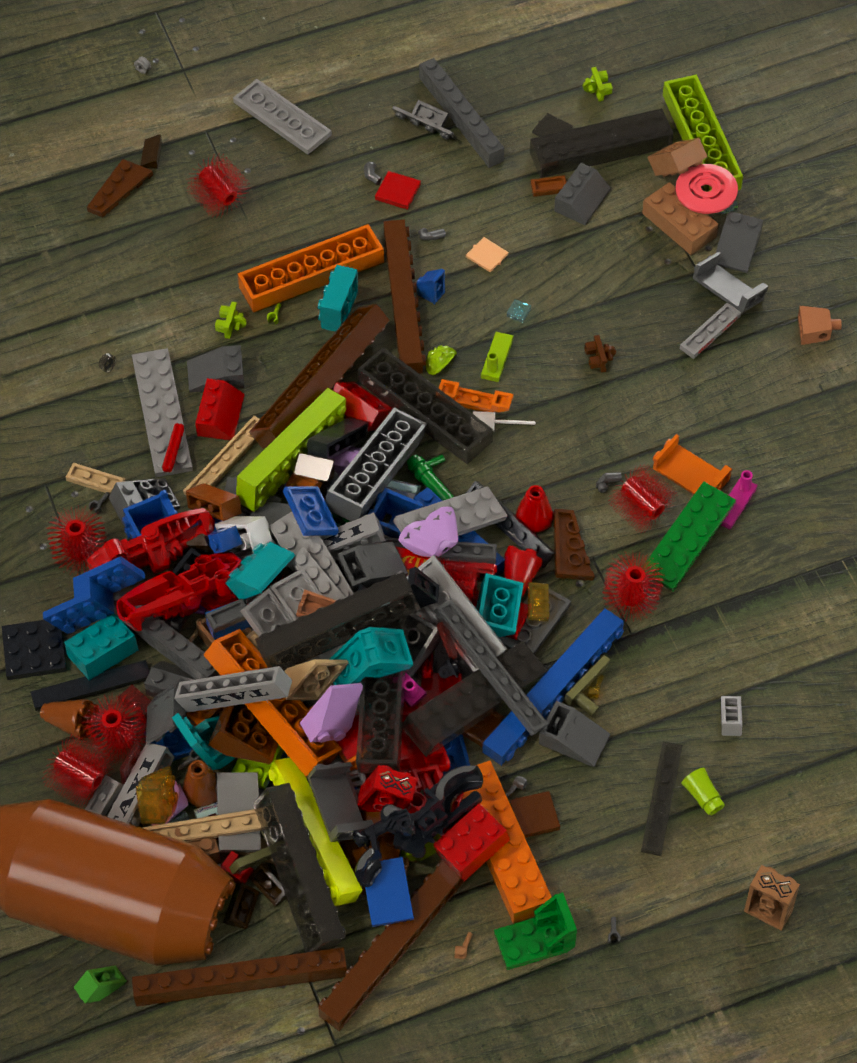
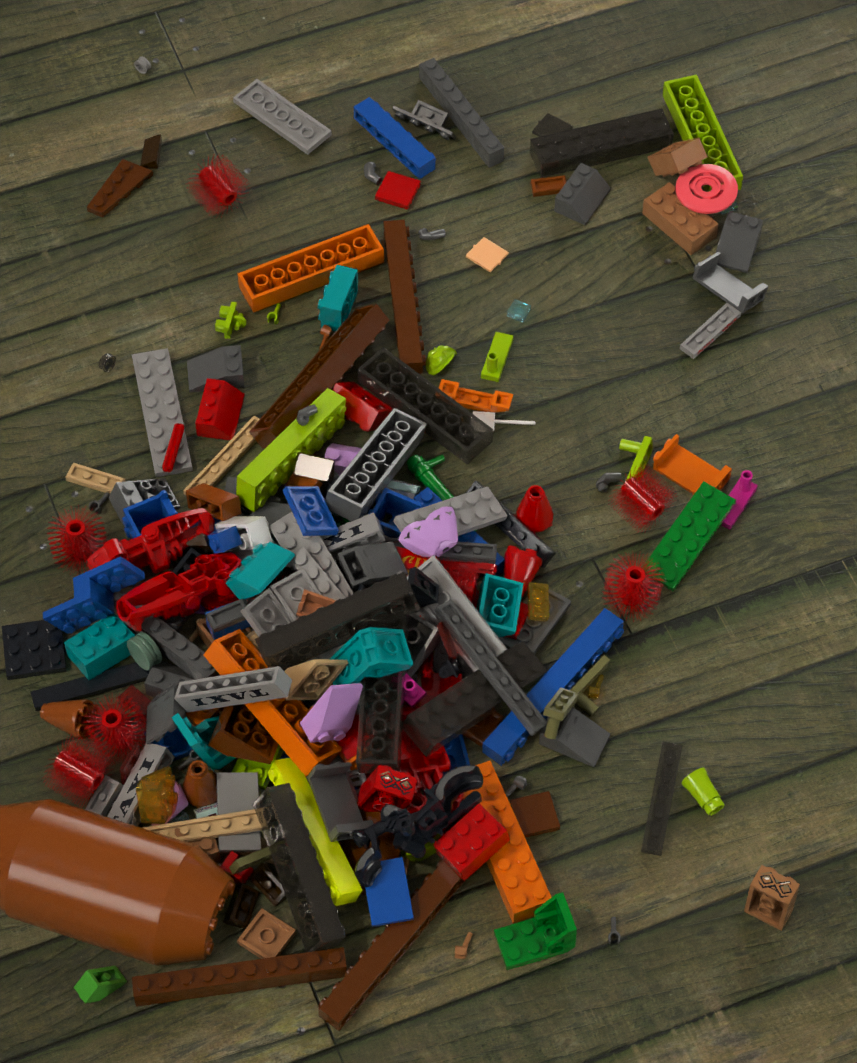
(144, 650): none -> sand green head
(266, 935): none -> medium nougat plate
(303, 414): none -> dark grey arm
(327, 332): none -> dark orange hand
(338, 438): black brick -> none
(394, 137): none -> blue brick
(431, 285): blue slope -> none
(558, 709): none -> olive piece
(570, 554): reddish brown wing -> none
(595, 84): lime hips -> none
(602, 354): reddish brown hips -> none
(643, 452): none -> lime piece
(733, 725): light grey slope -> none
(816, 324): nougat torso -> none

